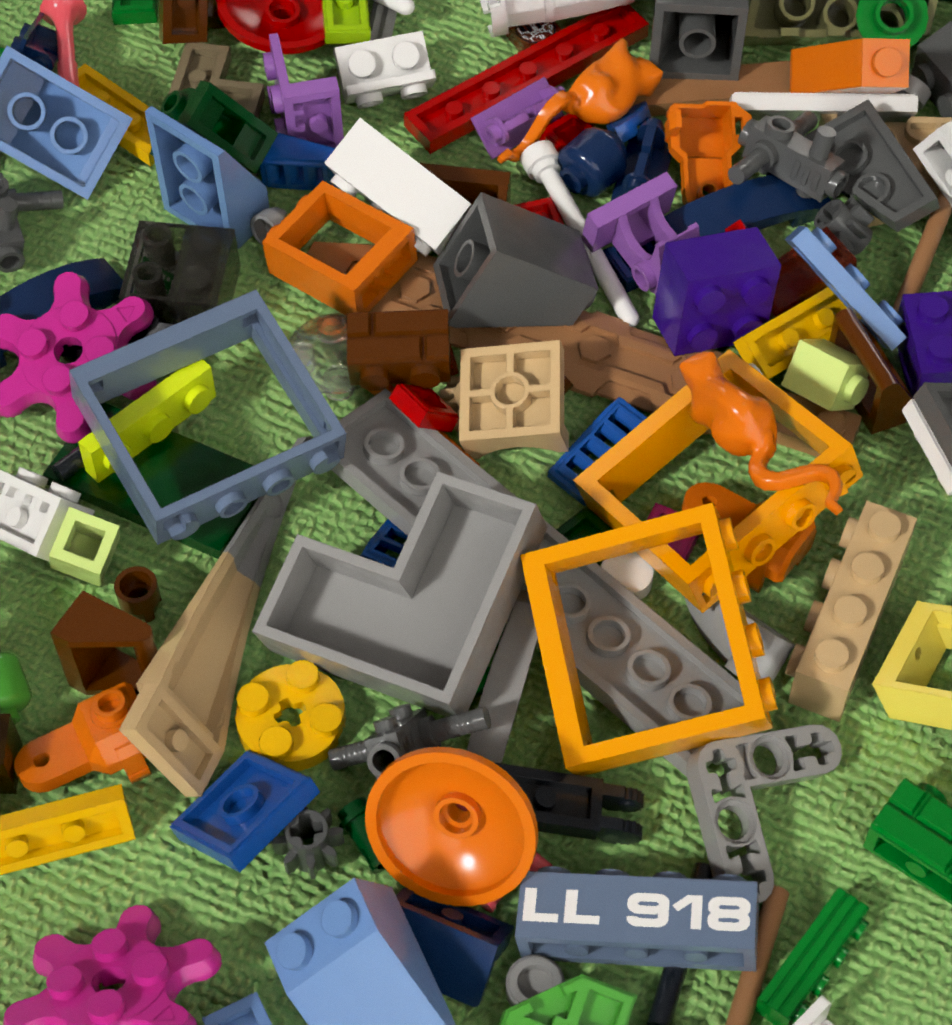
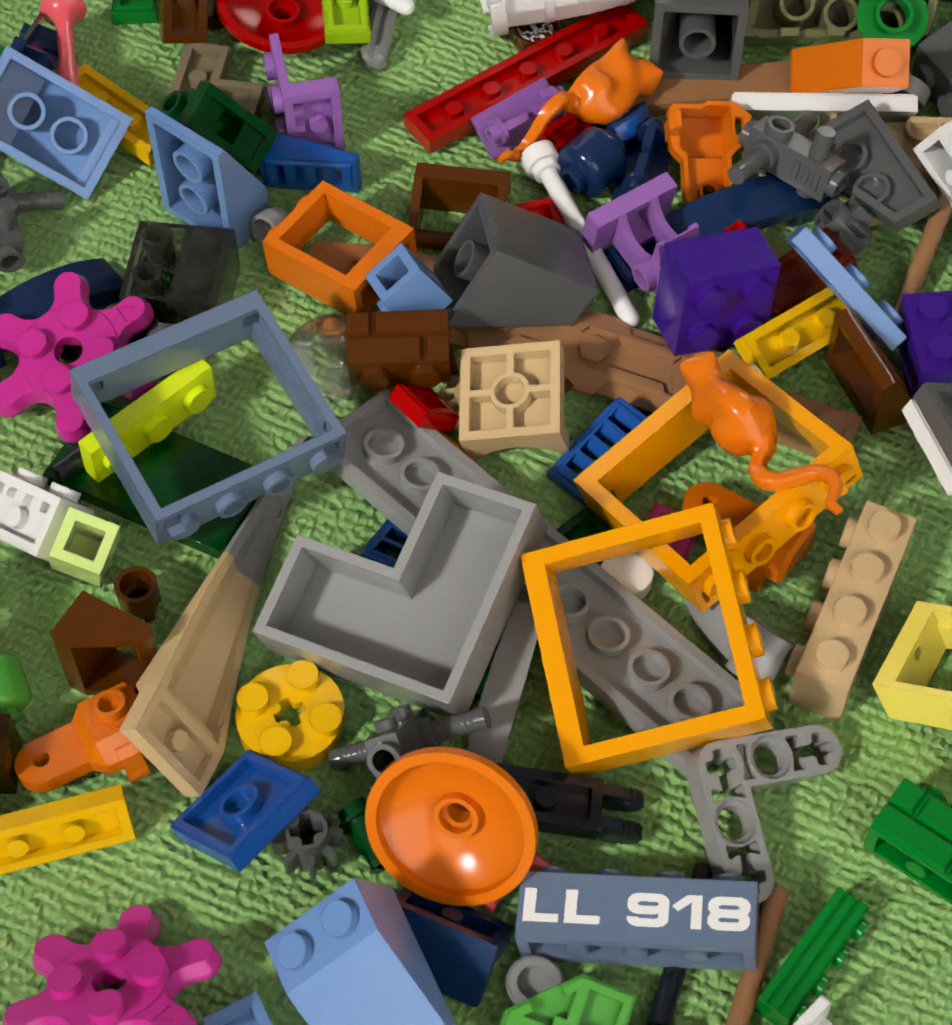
(384, 69): white bracket -> none
(397, 186): white brick -> none
(406, 283): none -> medium blue brick
(826, 375): yellowish green brick -> none

